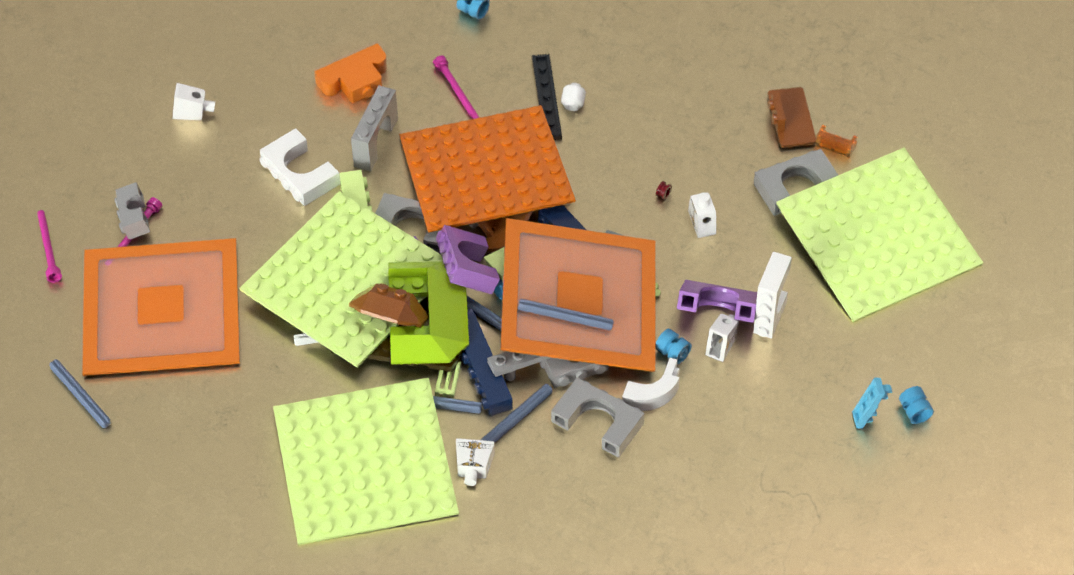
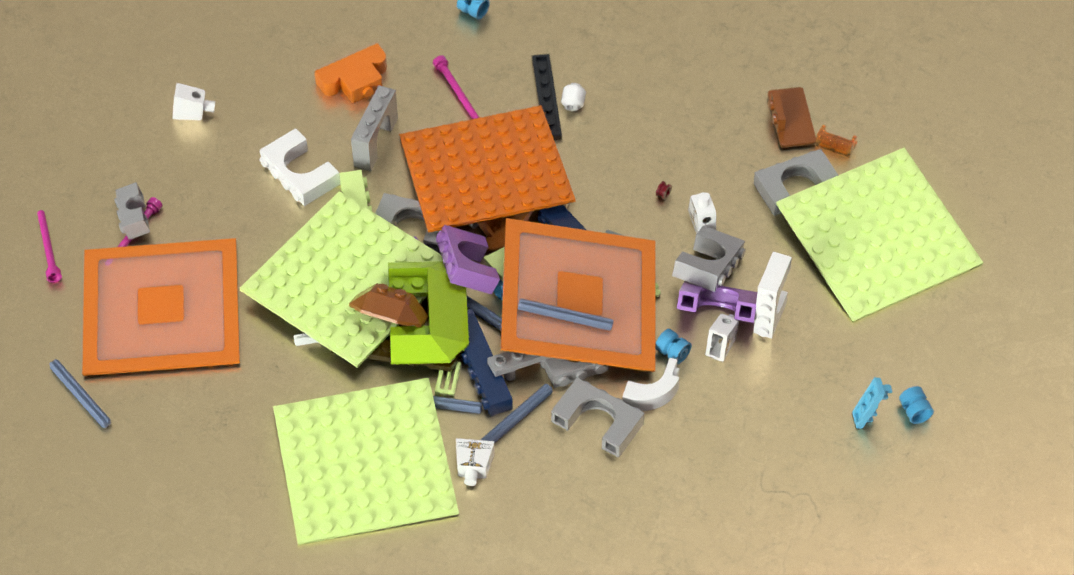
(710, 273): none -> light grey arch

